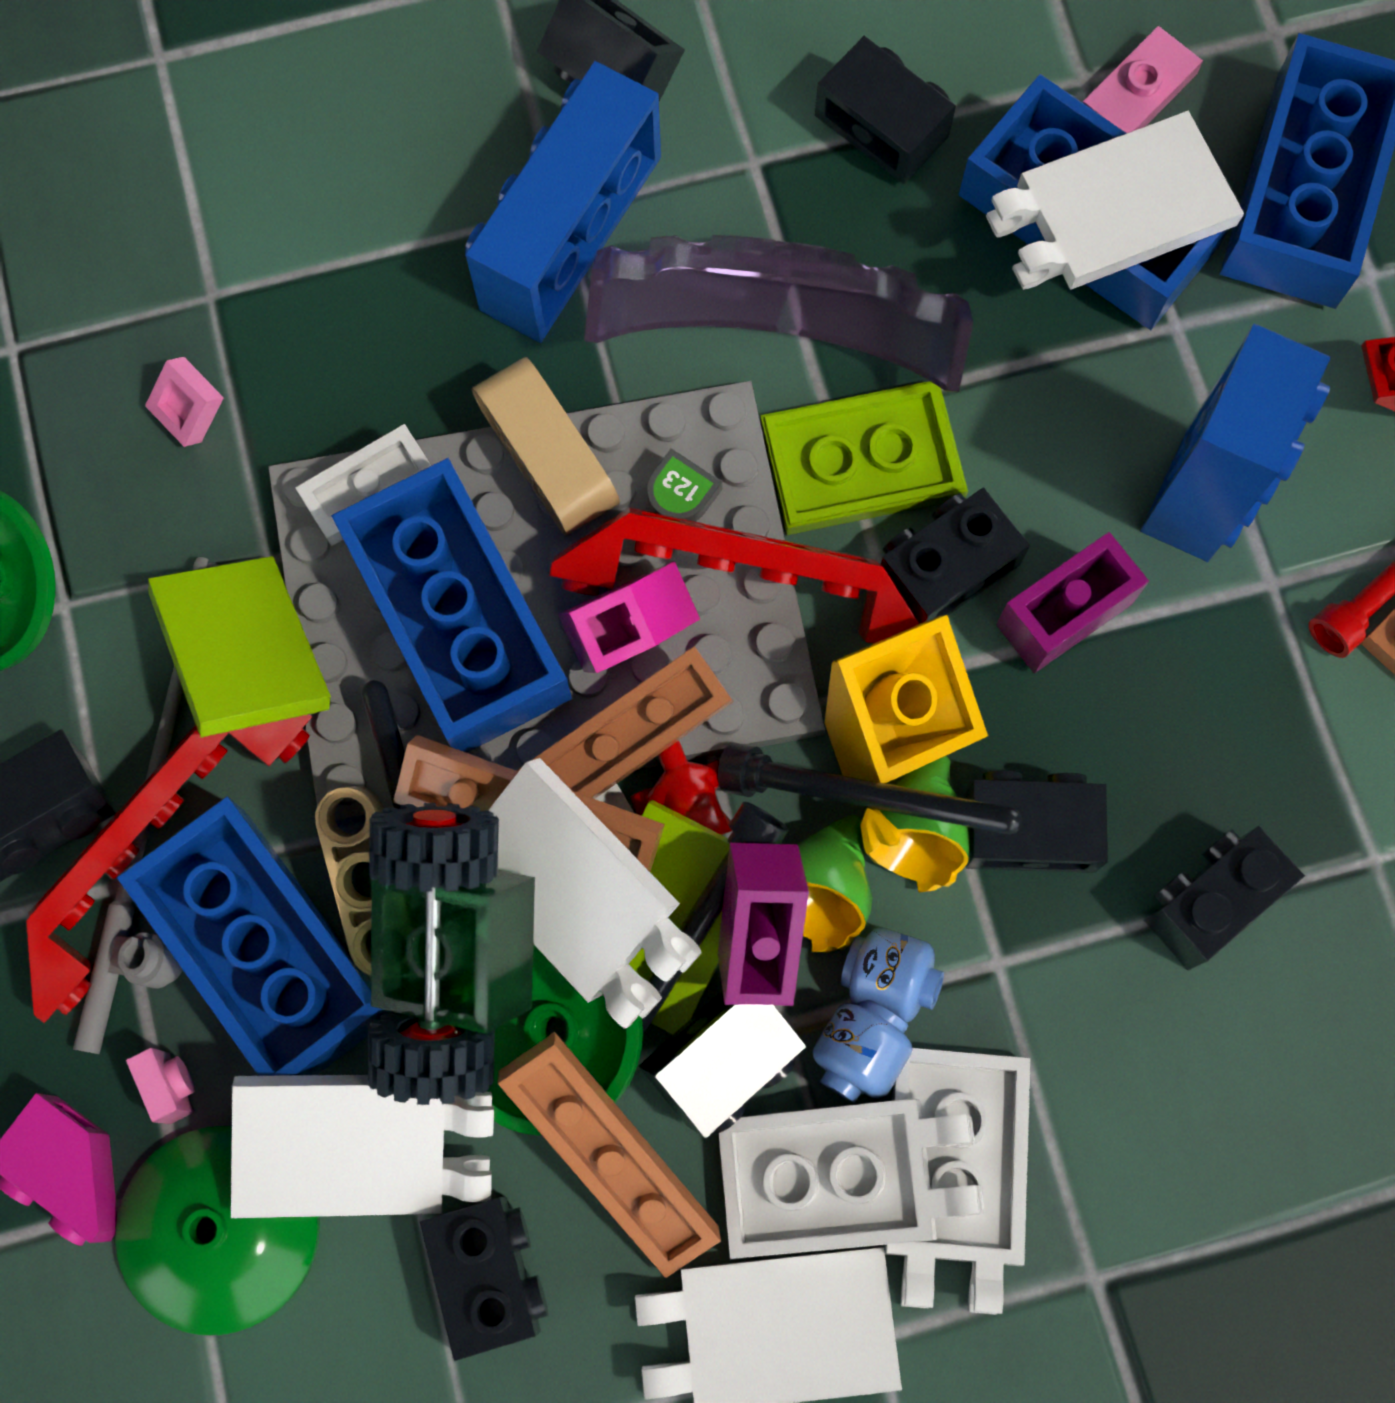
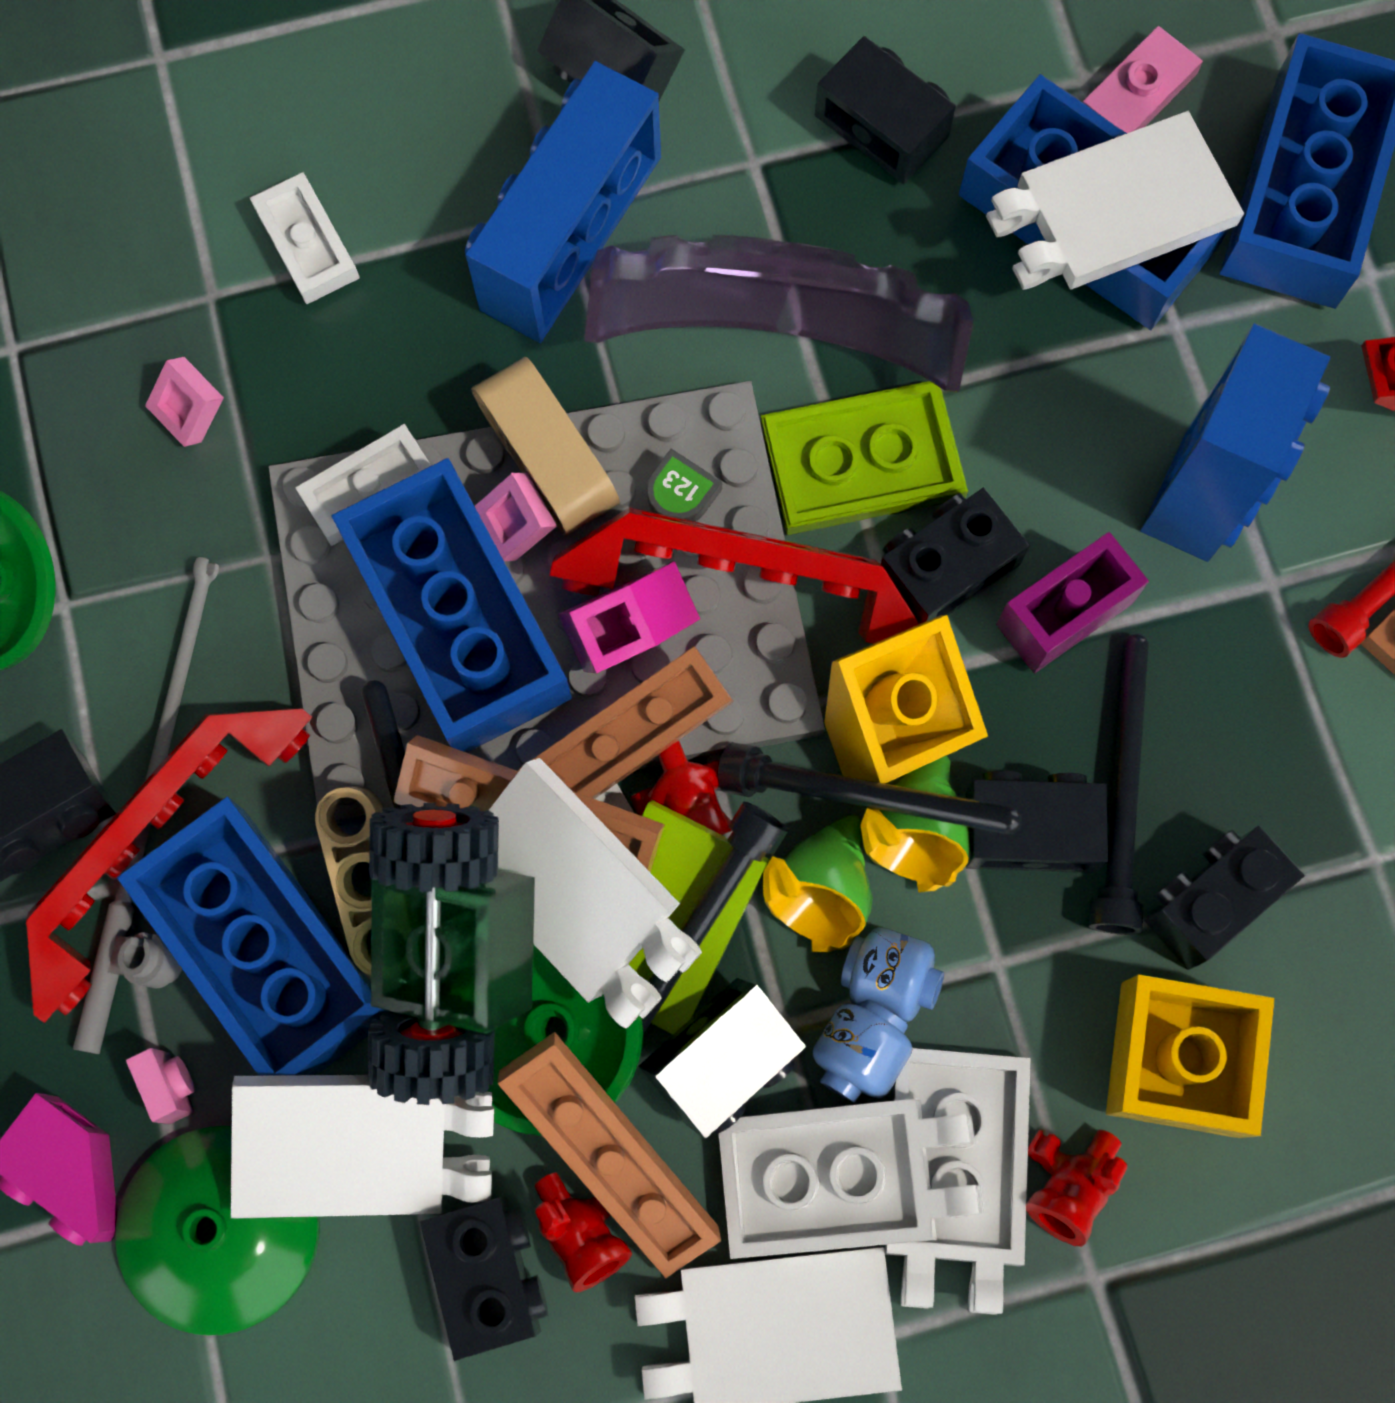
(238, 646): lime tile -> none
(304, 238): none -> white plate
(515, 516): none -> bright pink plate
(578, 1234): none -> red piece
(762, 924): magenta brick -> none
(1077, 1185): none -> red piece
(1117, 903): none -> black piece
(1190, 1056): none -> yellow brick

